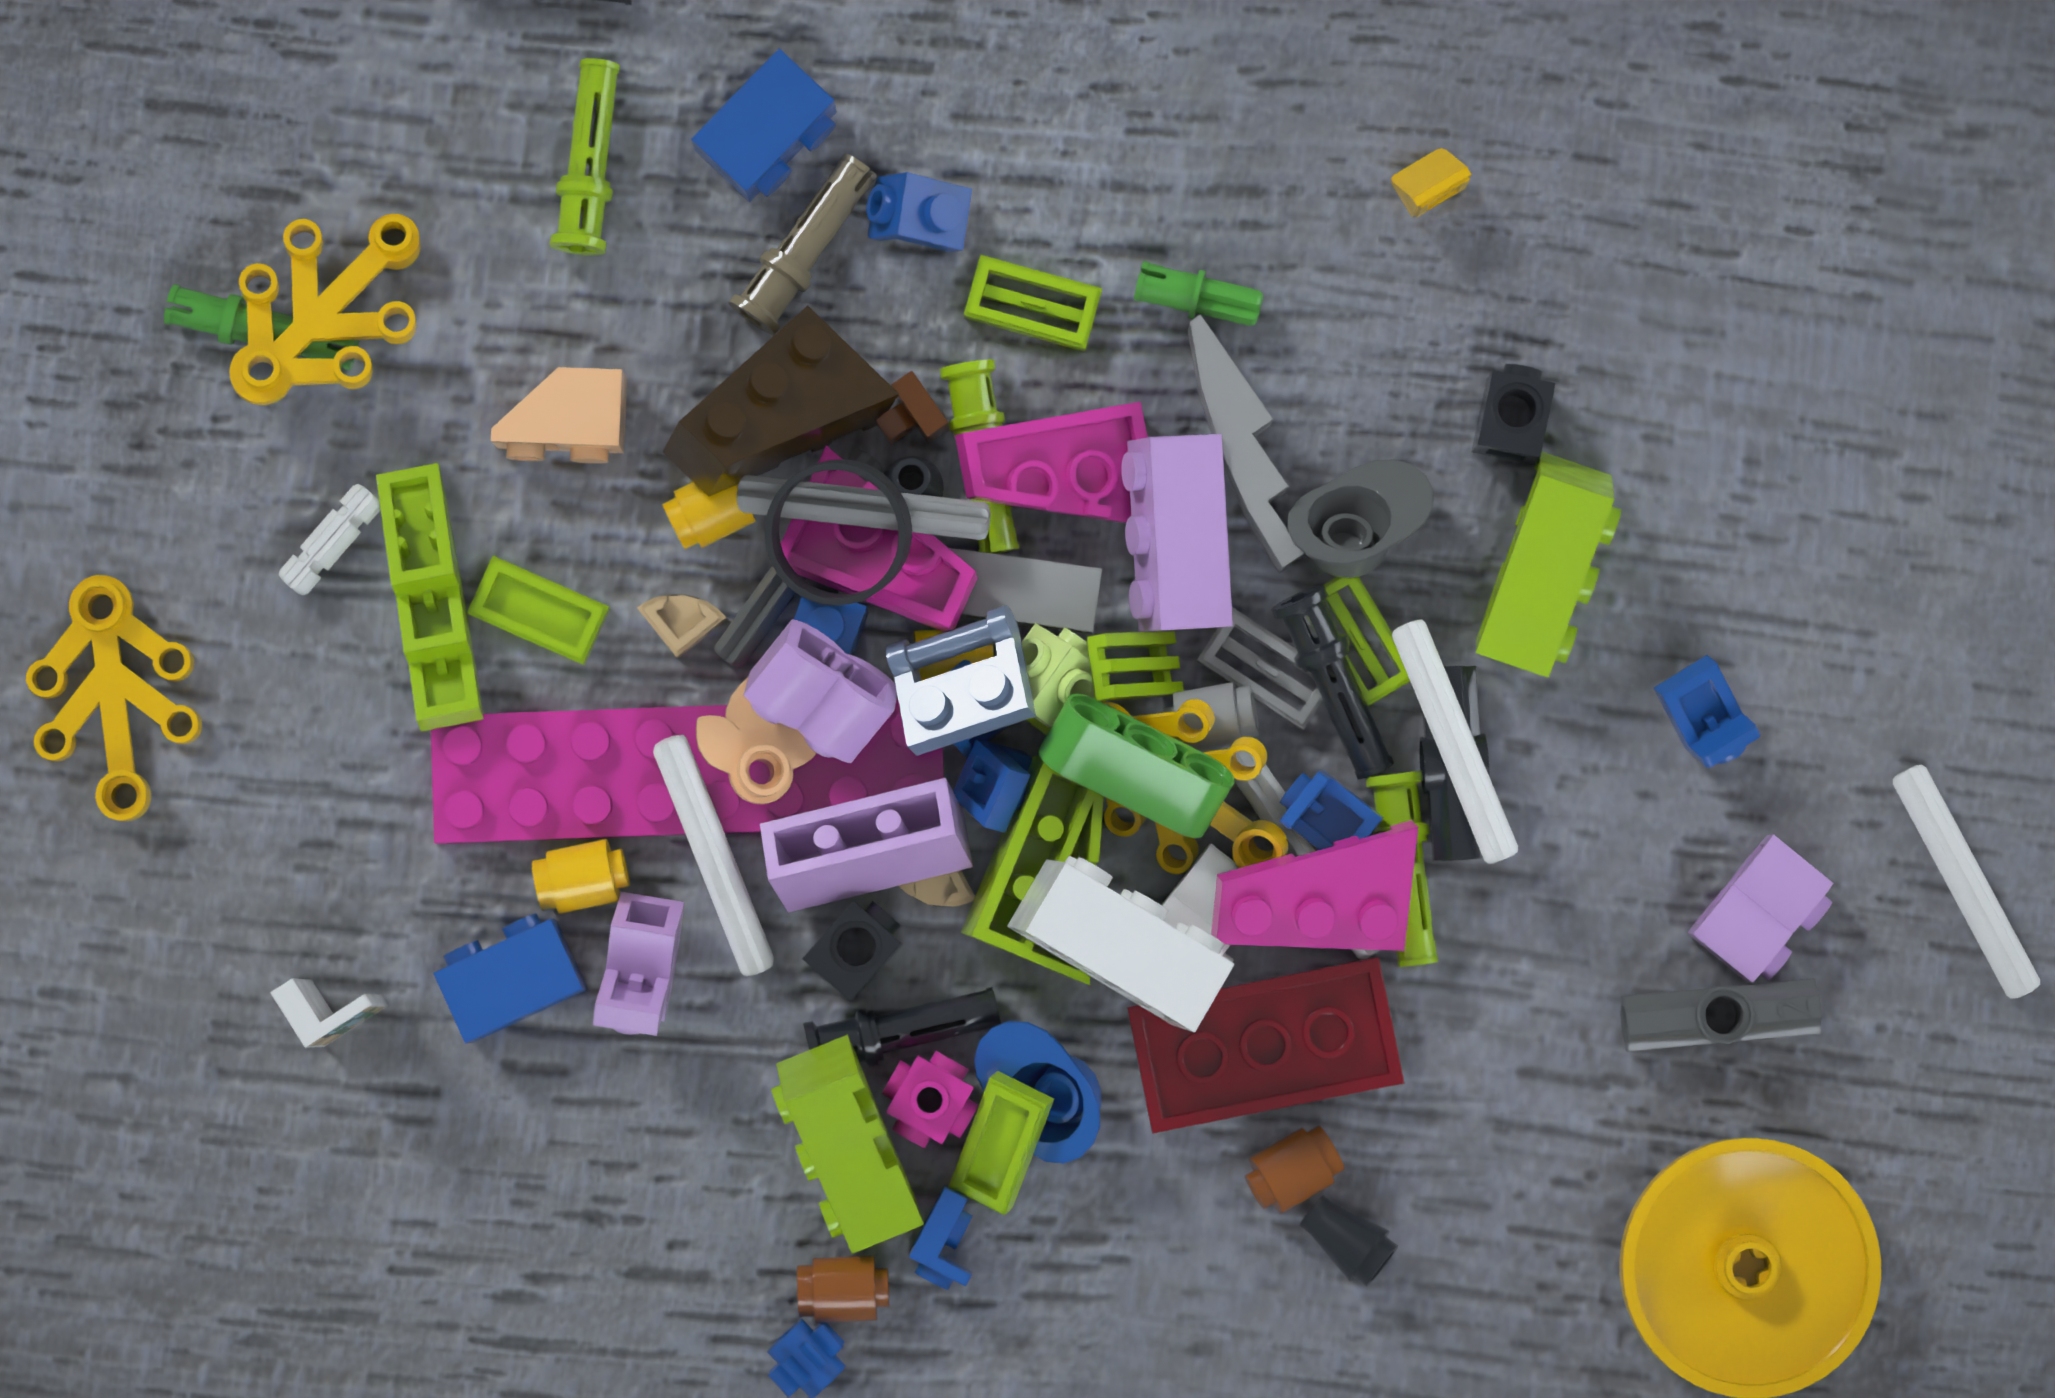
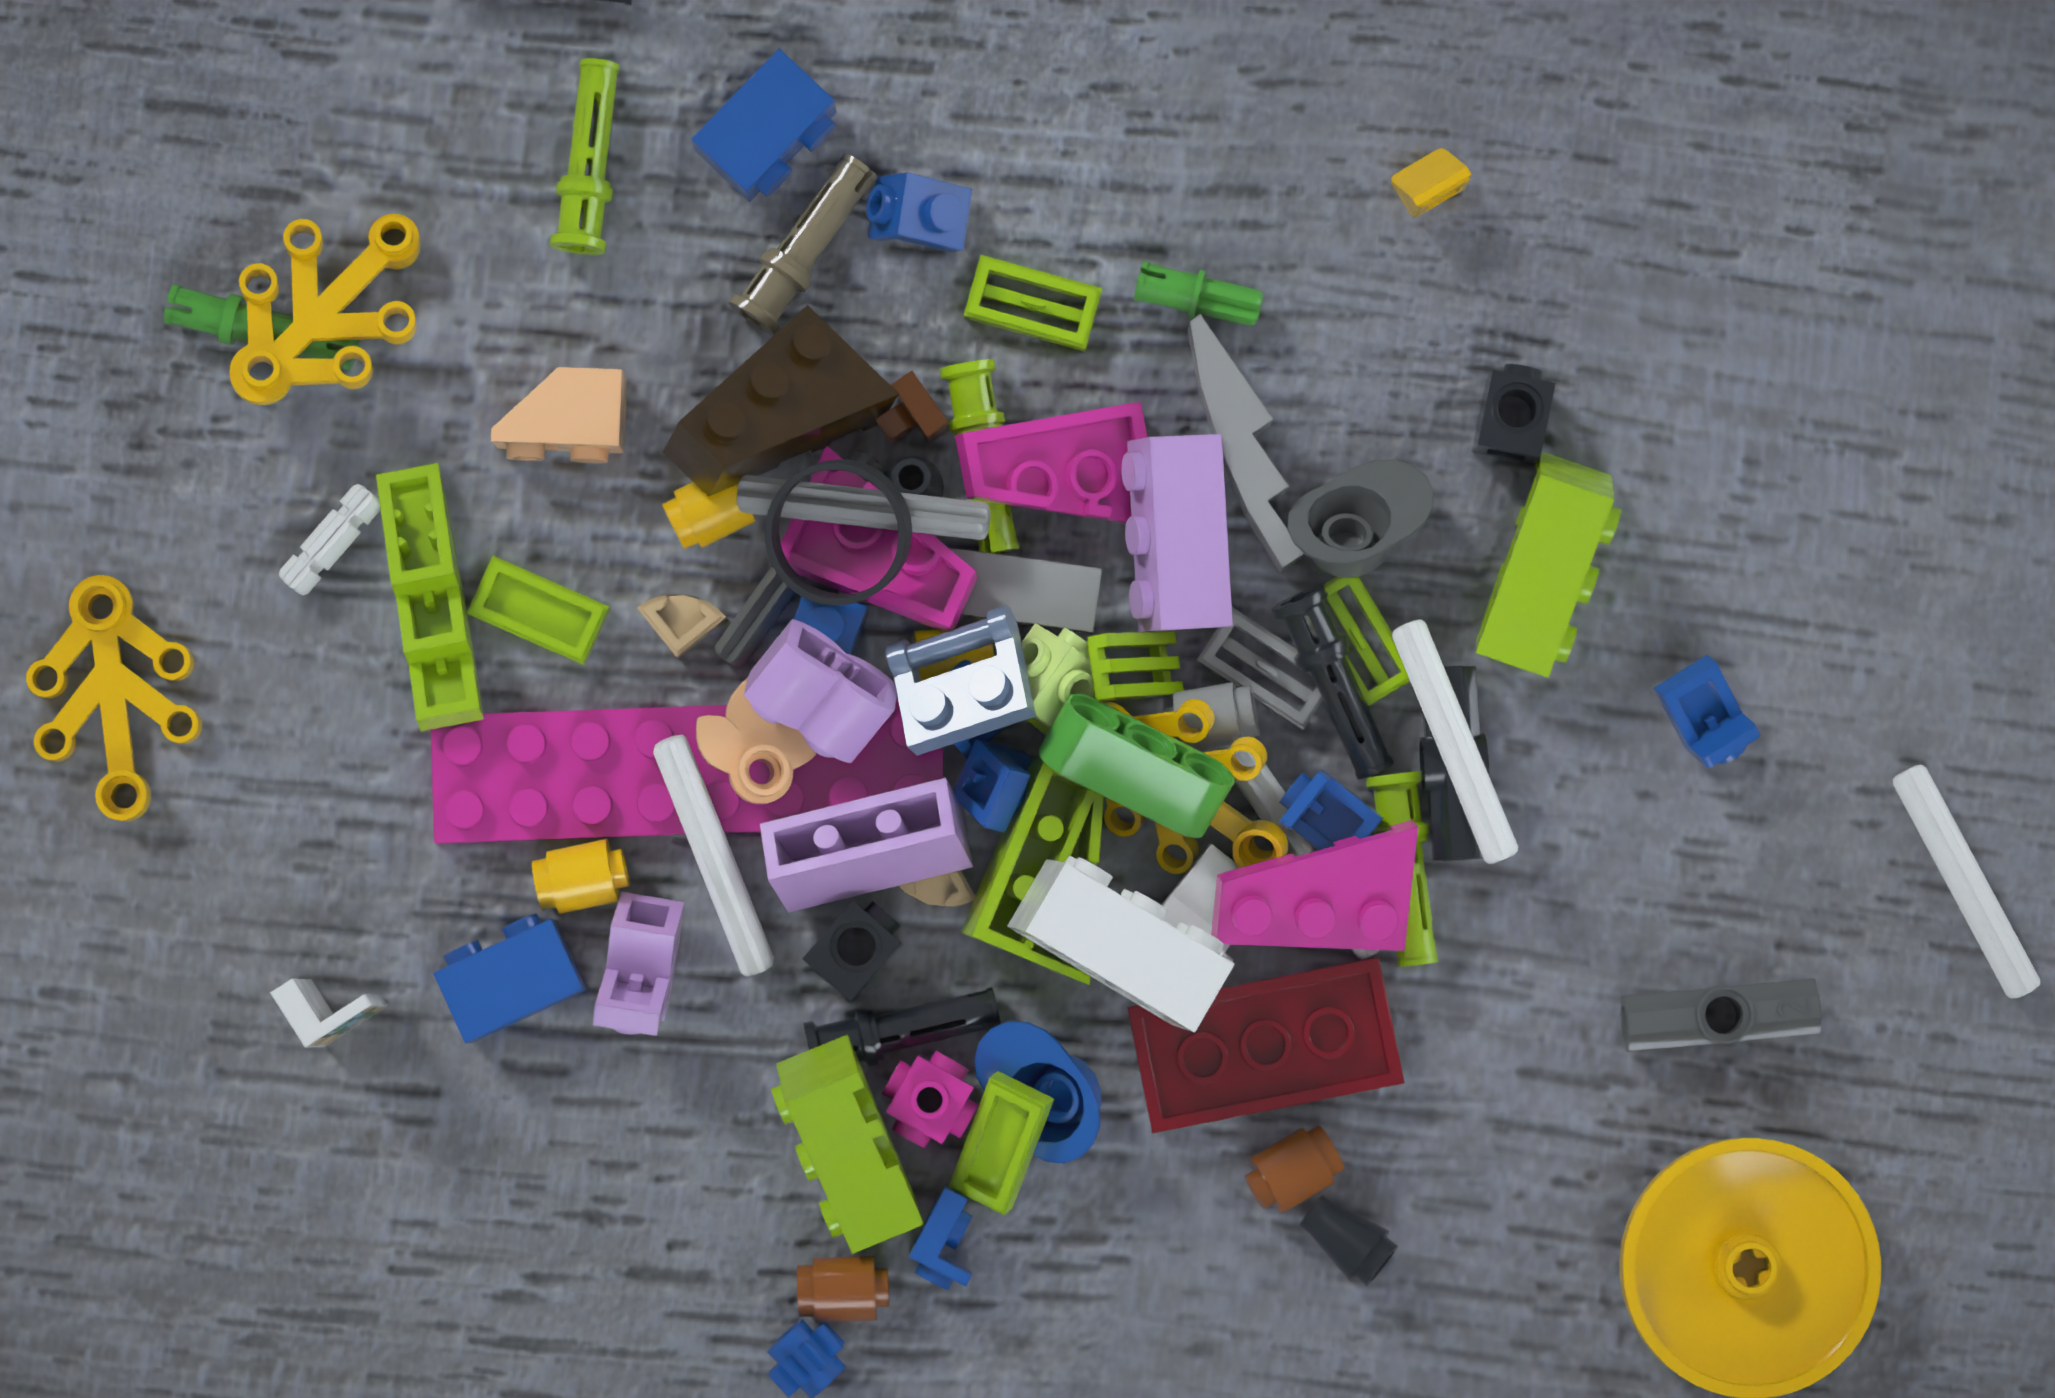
(1762, 909): lavender brick -> none

